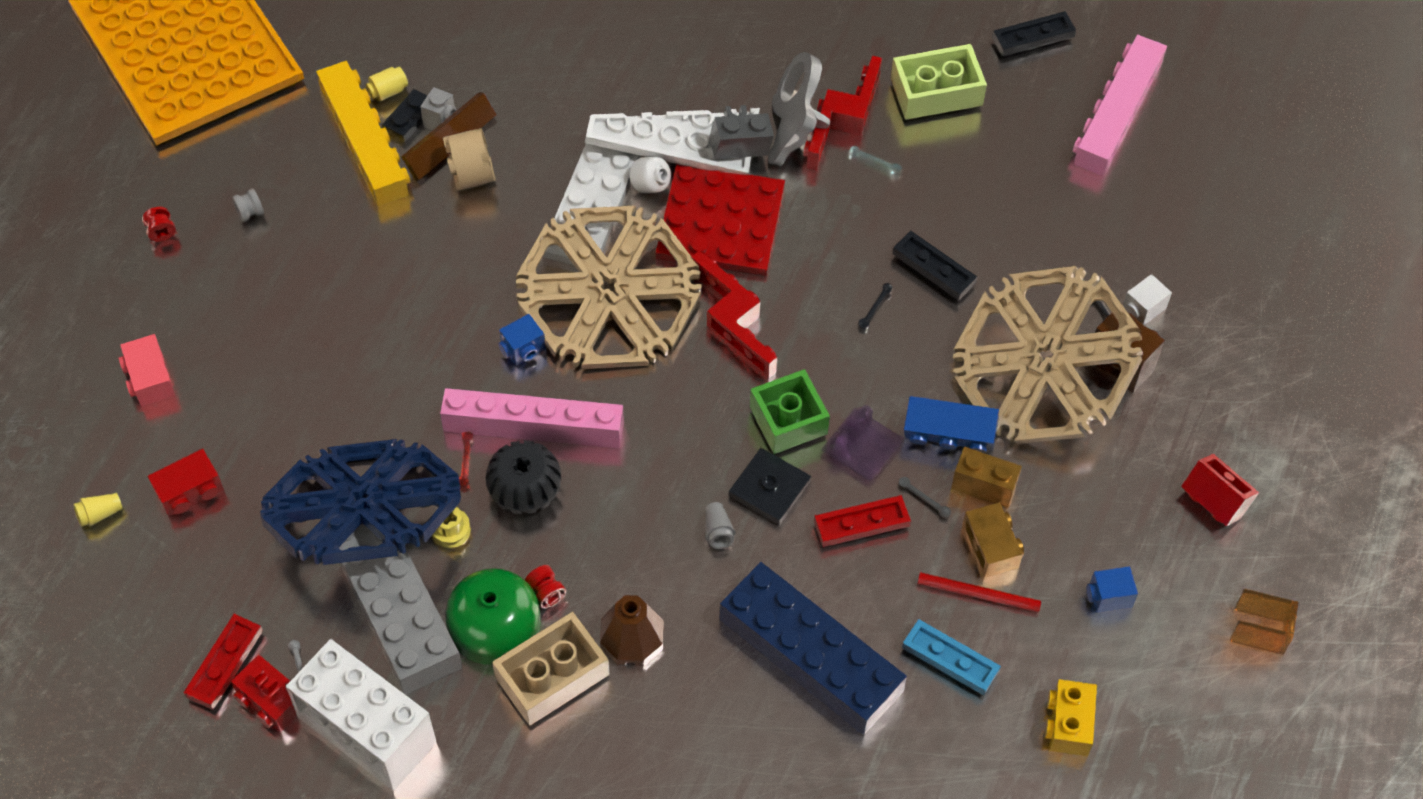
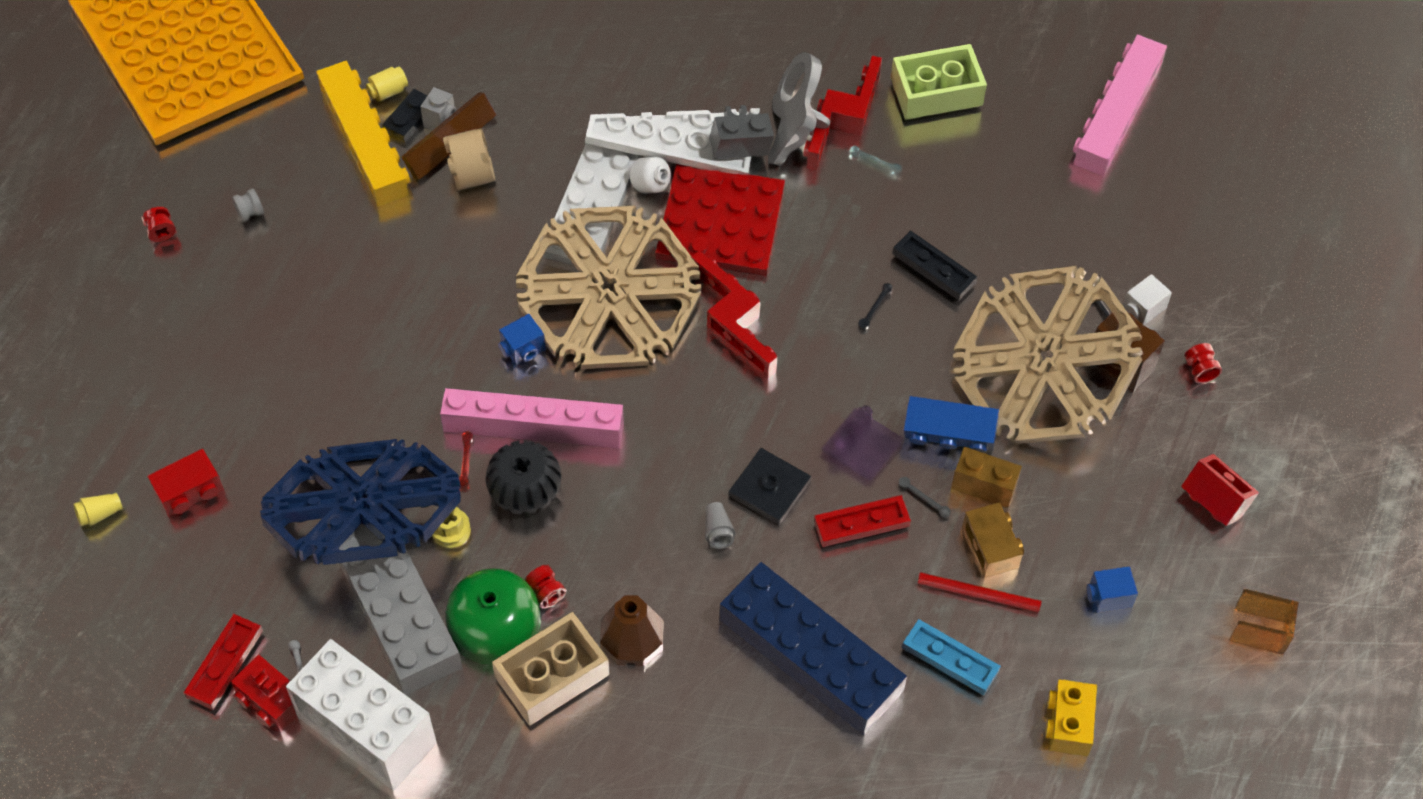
(146, 369): coral brick -> none
(789, 411): bright green brick -> none
(1034, 33): black plate -> none
(1203, 364): none -> red wheel

